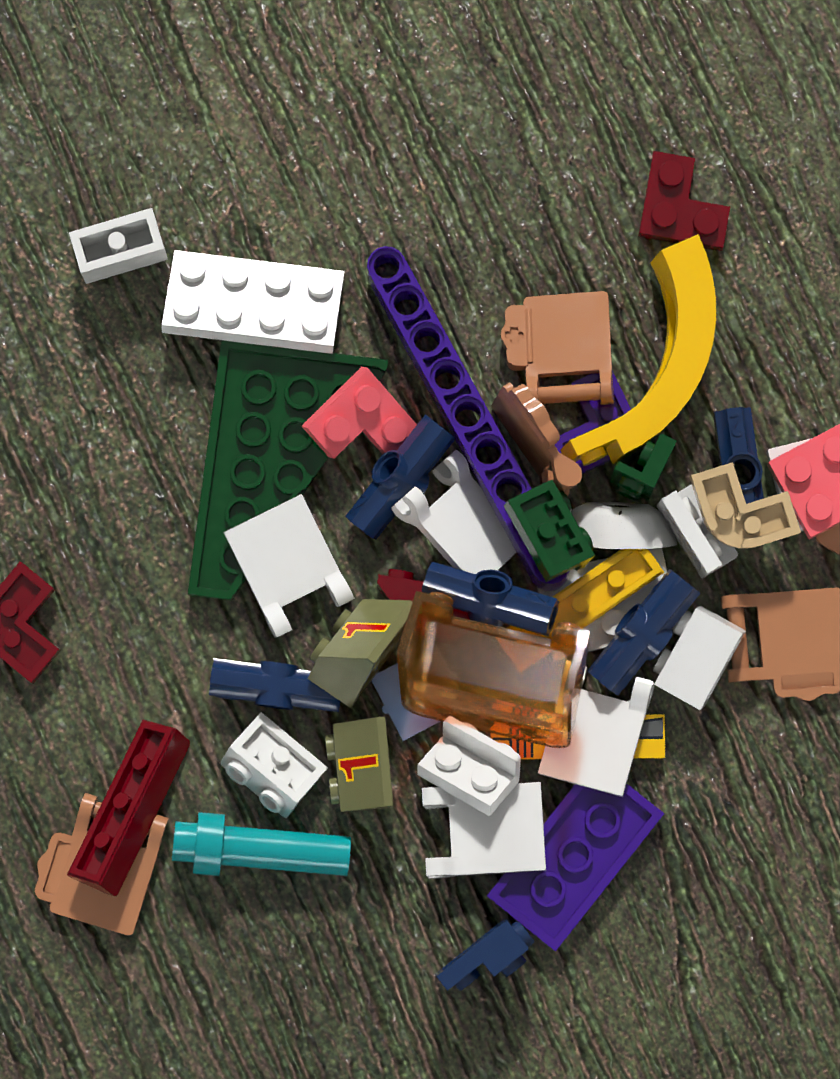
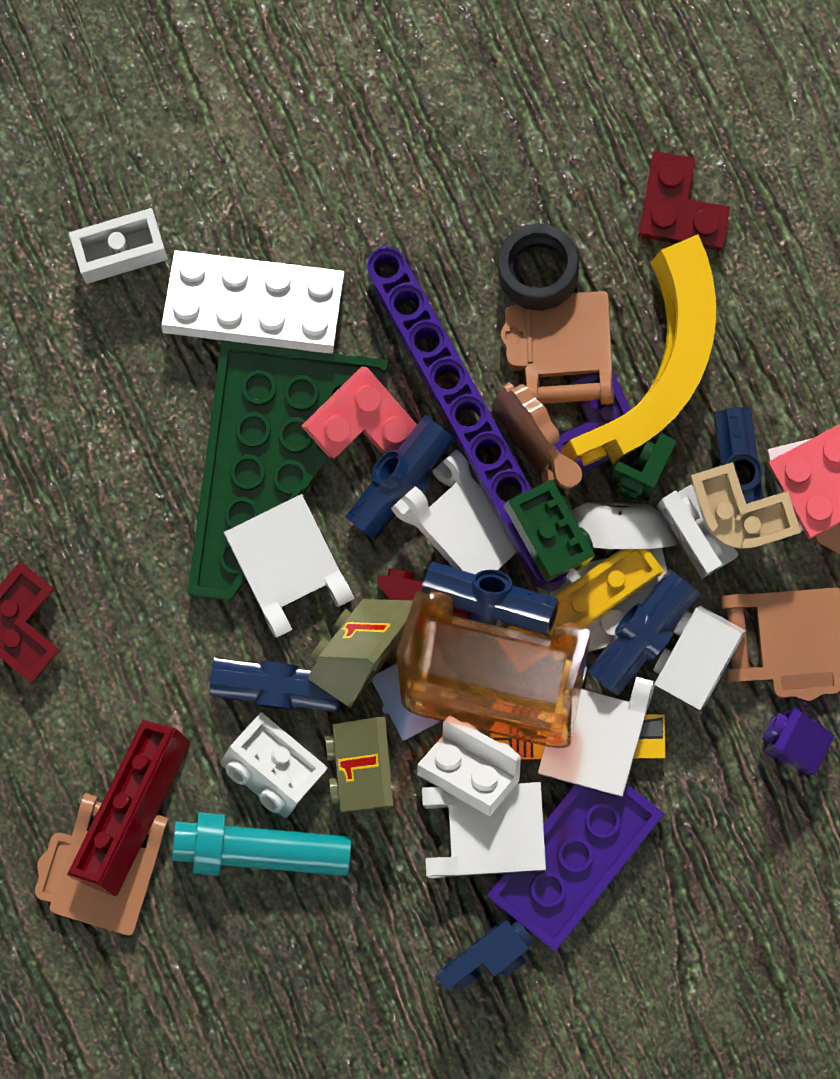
(541, 236): none -> black tyre
(797, 741): none -> dark purple slope

